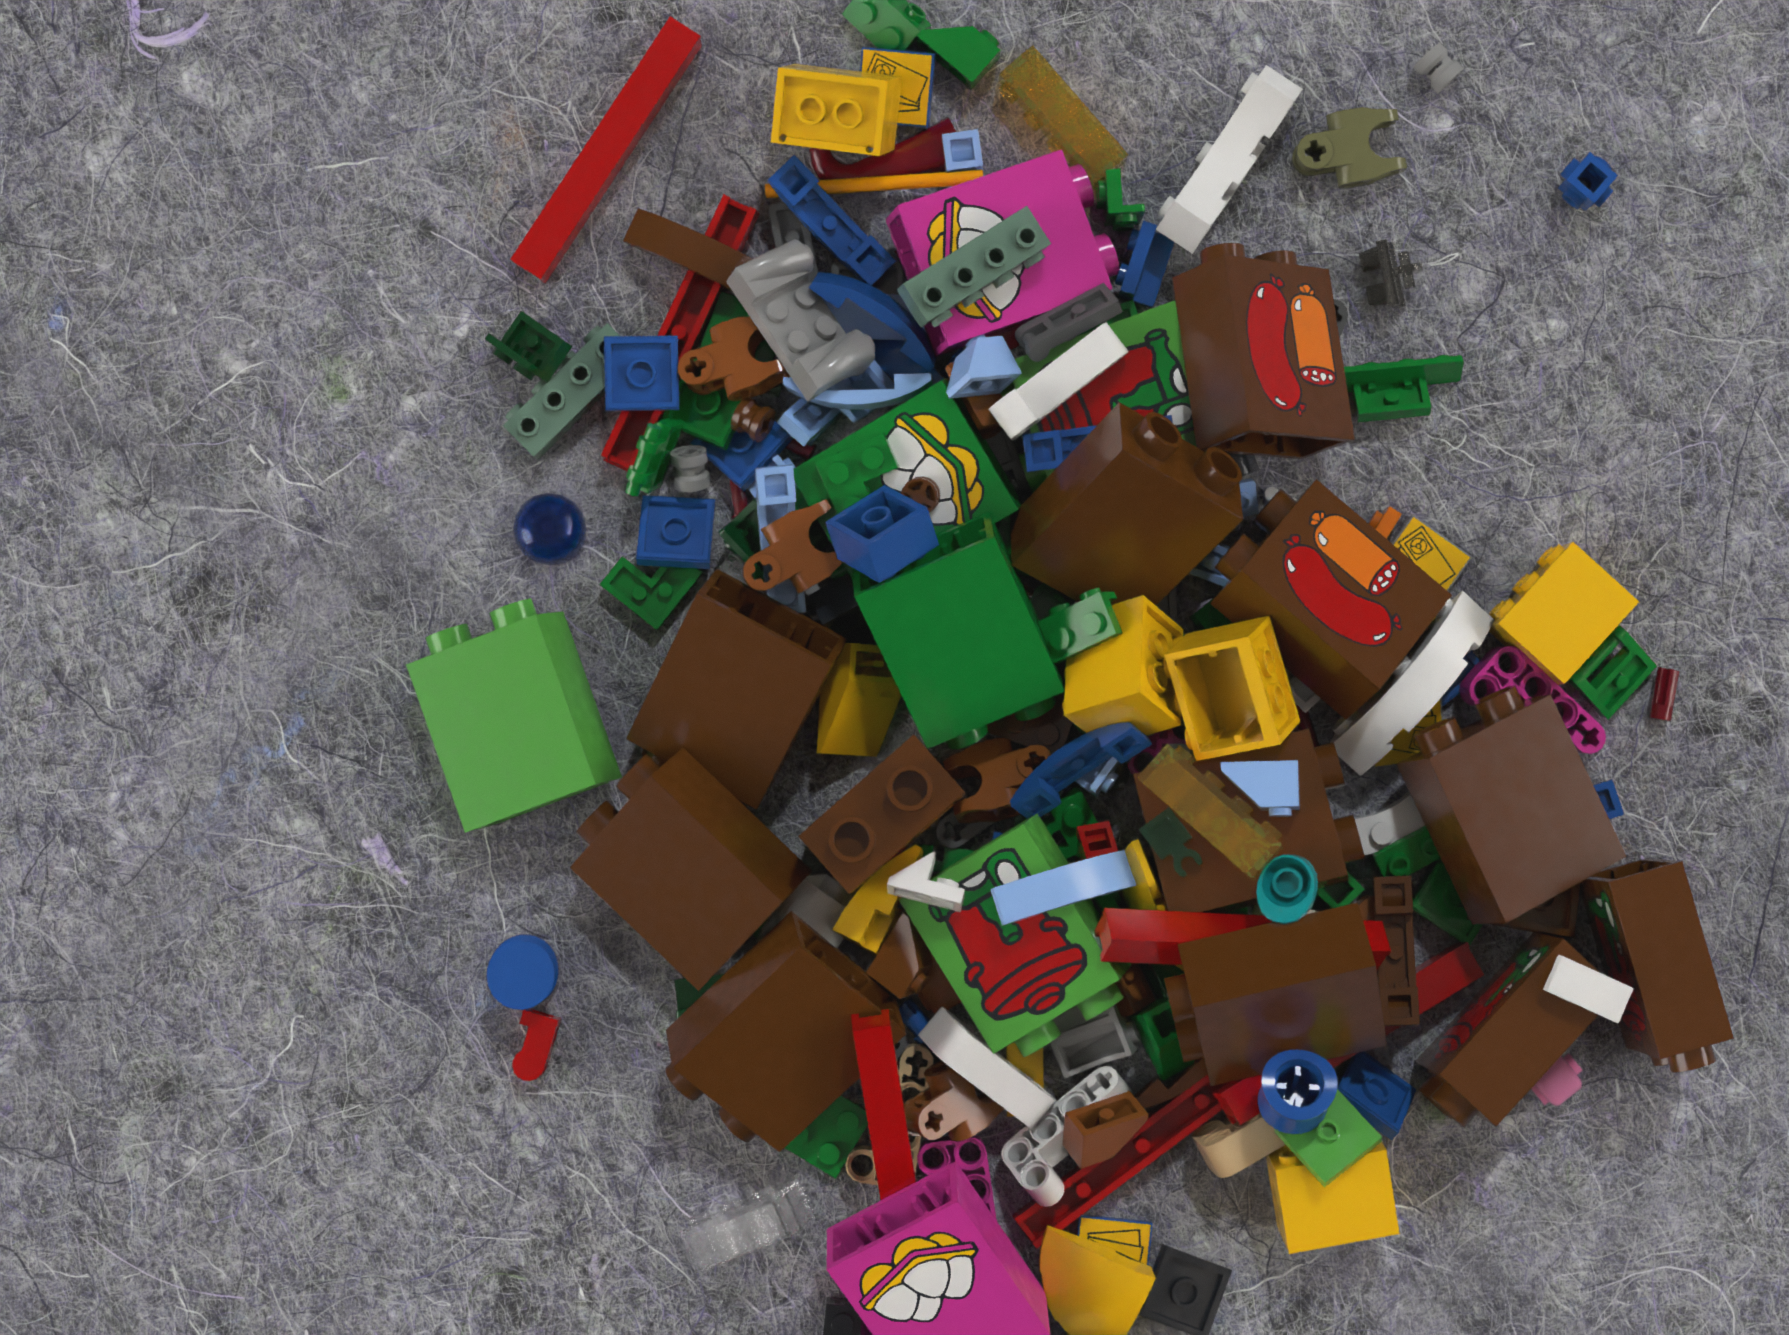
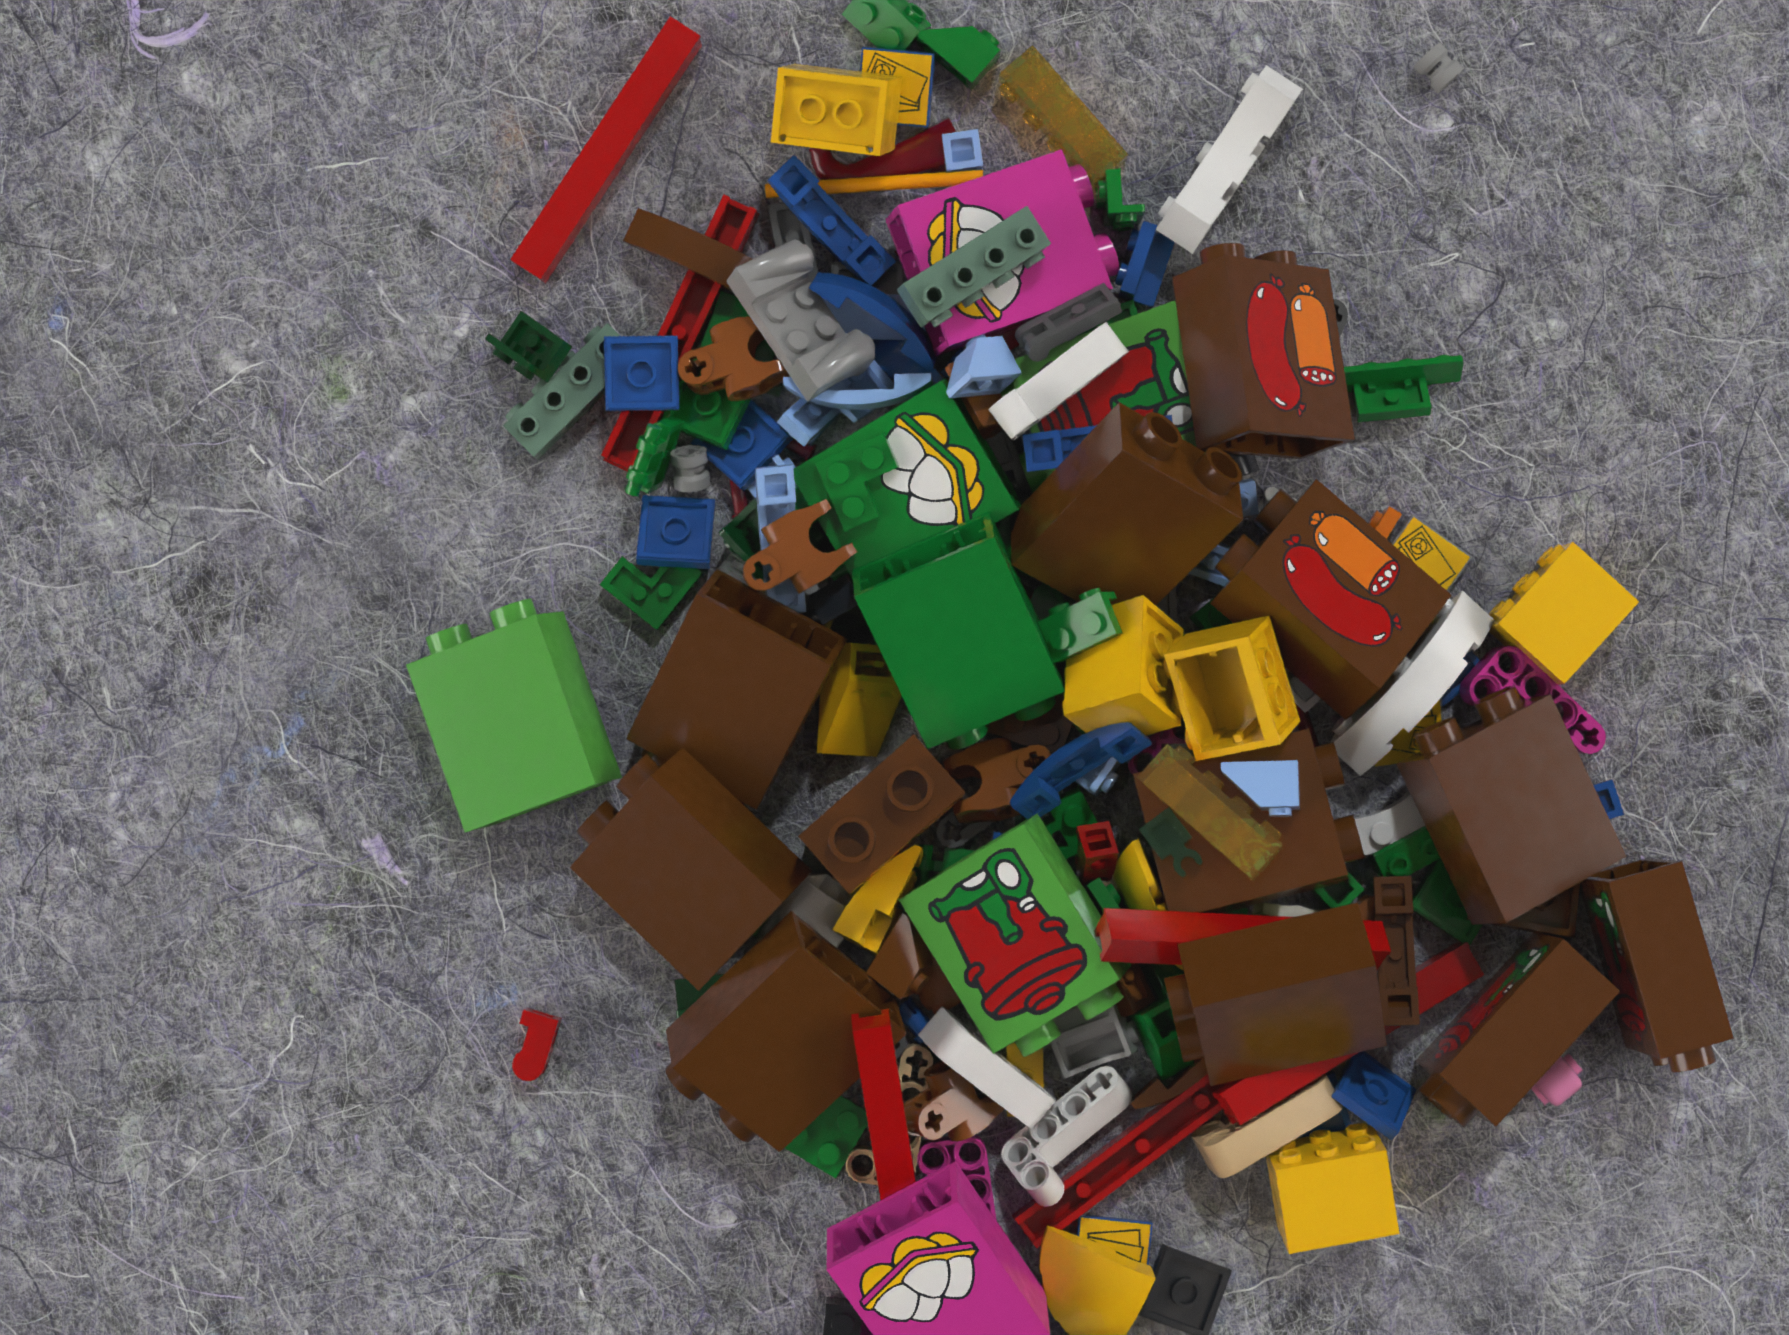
(522, 971): blue hat -> none
(550, 529): clear blue cylinder -> none
(746, 1224): clear wedge -> none
(753, 419): reddish brown wheel -> none
(882, 533): blue brick -> none
(916, 885): white slope -> none
(920, 485): reddish brown wheel -> none
(1062, 886): light blue slope -> none
(1102, 1128): dark orange slope -> none
(1287, 888): teal hat -> none
(1296, 1091): blue hat -> none
(1335, 1142): bright green plate -> none
(1347, 148): olive piece -> none
(1384, 259): clear smoke hips -> none
(1588, 988): white slope -> none
(1598, 177): blue brick -> none
(1617, 678): green plate -> none
(1664, 694): dark red piece -> none

